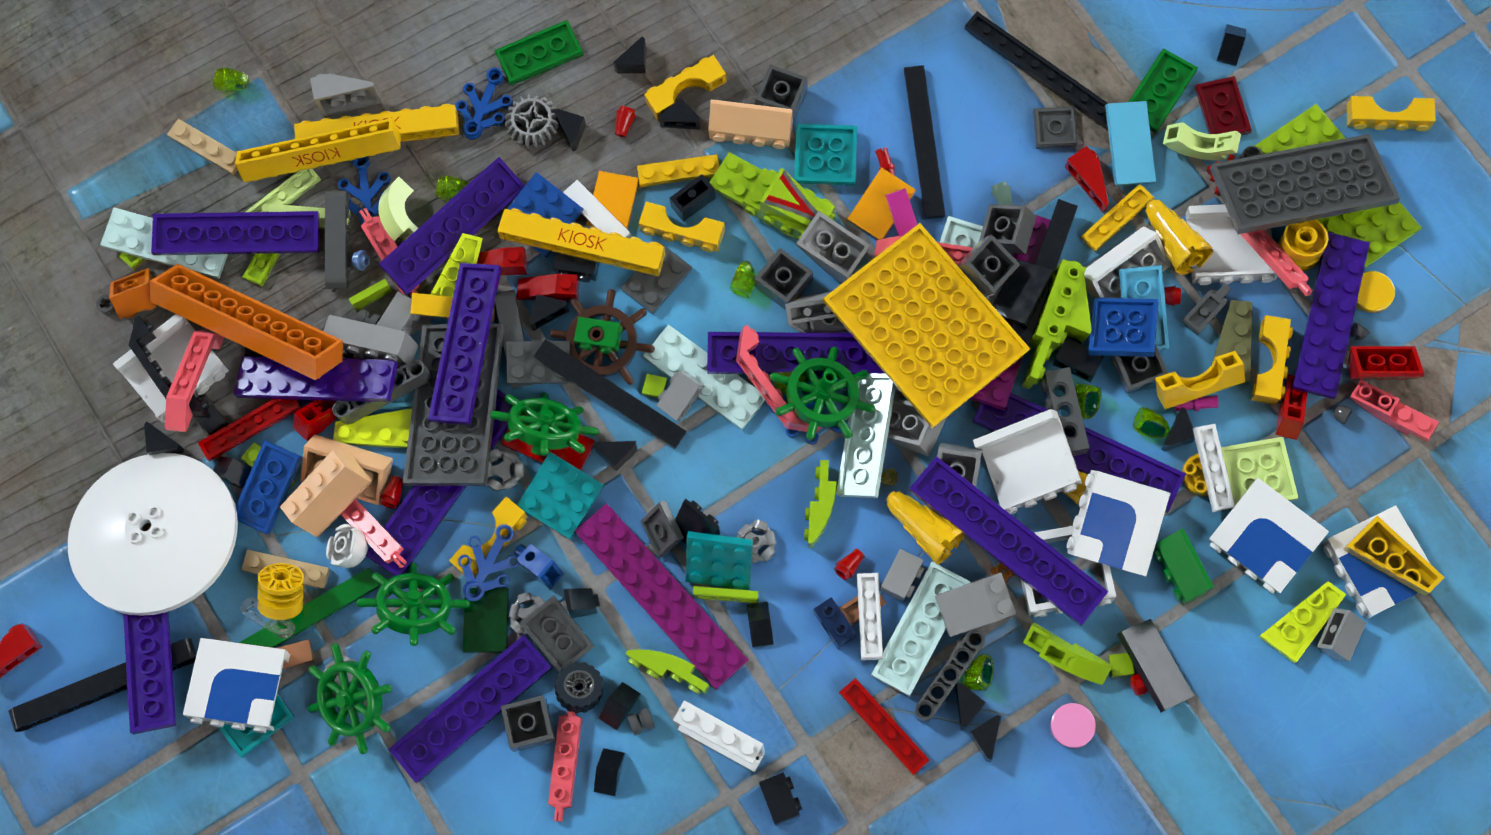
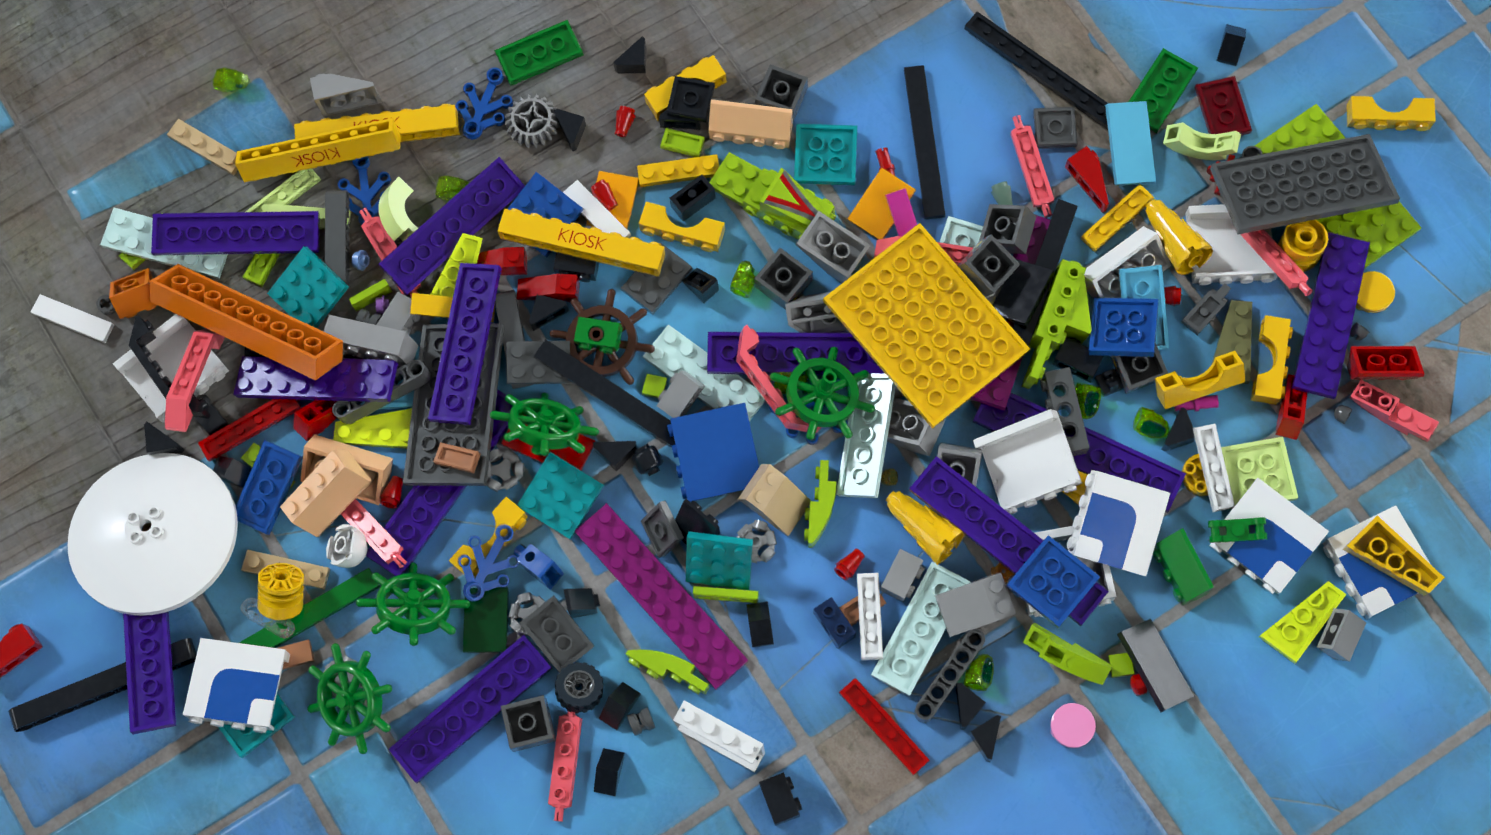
(72, 318): none -> white tile
(308, 288): none -> teal plate
(381, 304): none -> medium lavender plate
(457, 457): none -> nougat tile
(604, 194): none -> red cone
(647, 459): none -> black head
(682, 142): none -> lime tile
(690, 99): none -> black tile
(701, 284): none -> black slope
(714, 451): none -> blue panel
(775, 498): none -> tan slope
(1032, 166): none -> coral plate
(1053, 581): none -> blue plate
(1109, 382): none -> black tile
(1237, 530): none -> green plate

